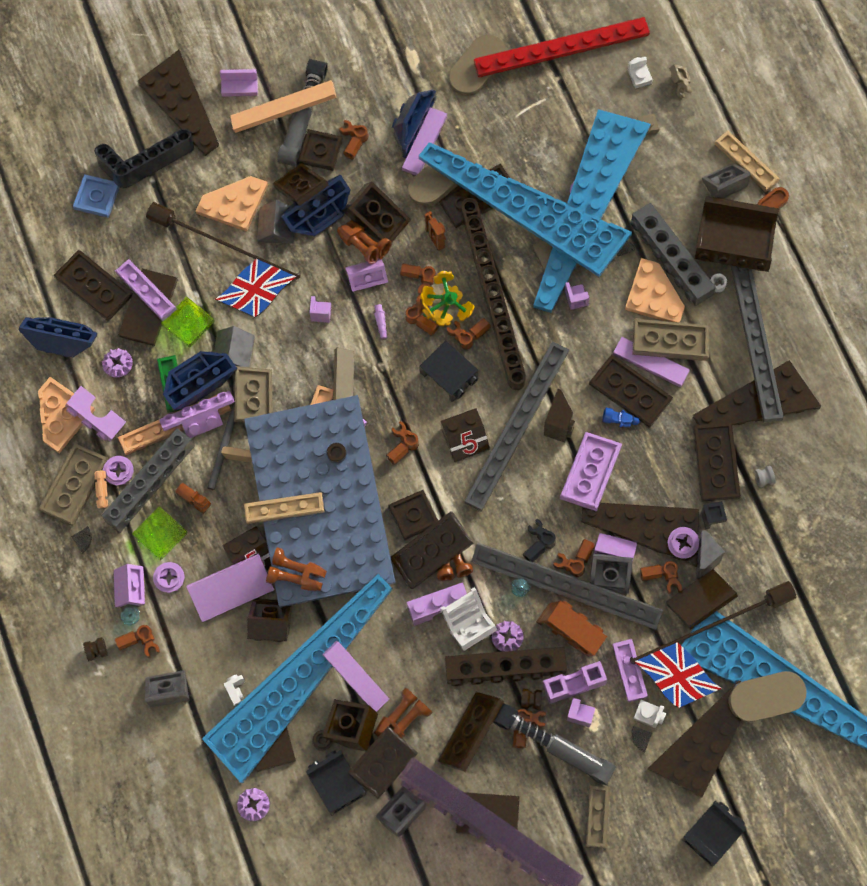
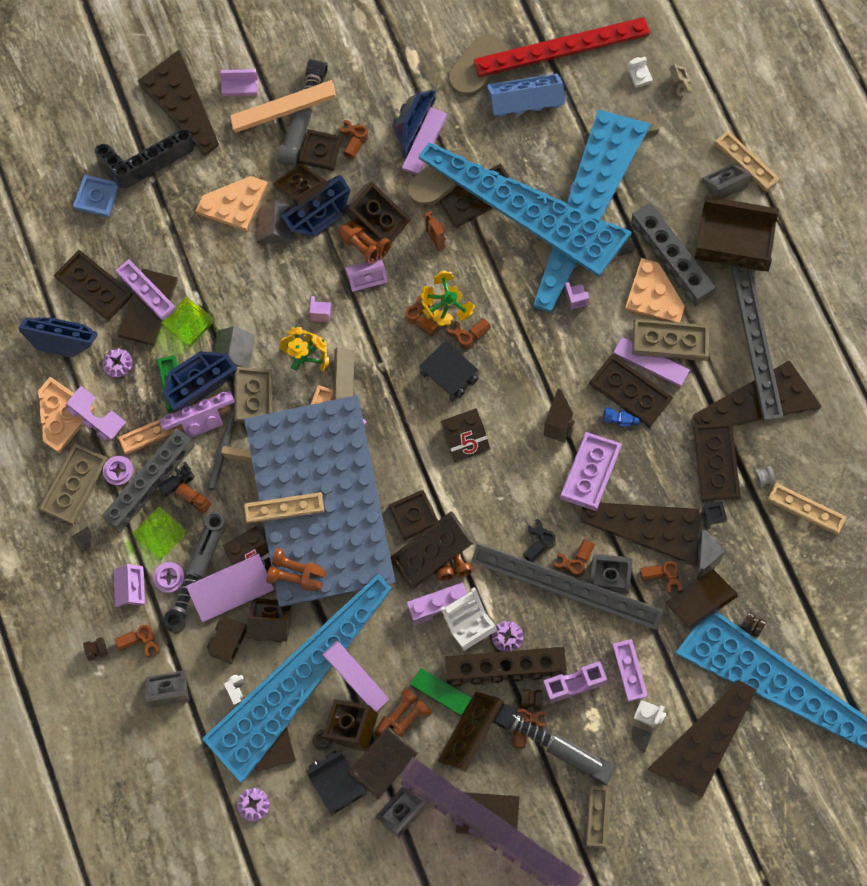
(101, 489): light nougat axle -> none
(130, 620): clear light blue plate -> none
(183, 475): none -> black bar
(196, 569): none -> piece
(228, 635): none -> dark brown piece
(254, 286): flag -> none
(300, 350): none -> yellow plant
(336, 453): dark brown tile -> none
(380, 320): lavender animal -> none
(409, 440): dark orange bar -> none
(413, 271): dark orange bar -> none
(441, 692): none -> green tile
(496, 301): dark brown beam -> none
(516, 426): dark grey plate -> none
(520, 587): clear light blue plate -> none
(526, 94): none -> medium blue slope
(573, 627): dark orange wedge -> none
(580, 713): lavender panel -> none
(615, 546): lavender panel -> none
(679, 673): flag -> none
(692, 540): lavender gear -> none
(714, 833): black panel -> none
(716, 277): white bush -> none
(750, 621): none -> dark brown wheel
(767, 696): dark tan tile -> none
(776, 198): dark orange tile -> none
(806, 509): none -> tan tile

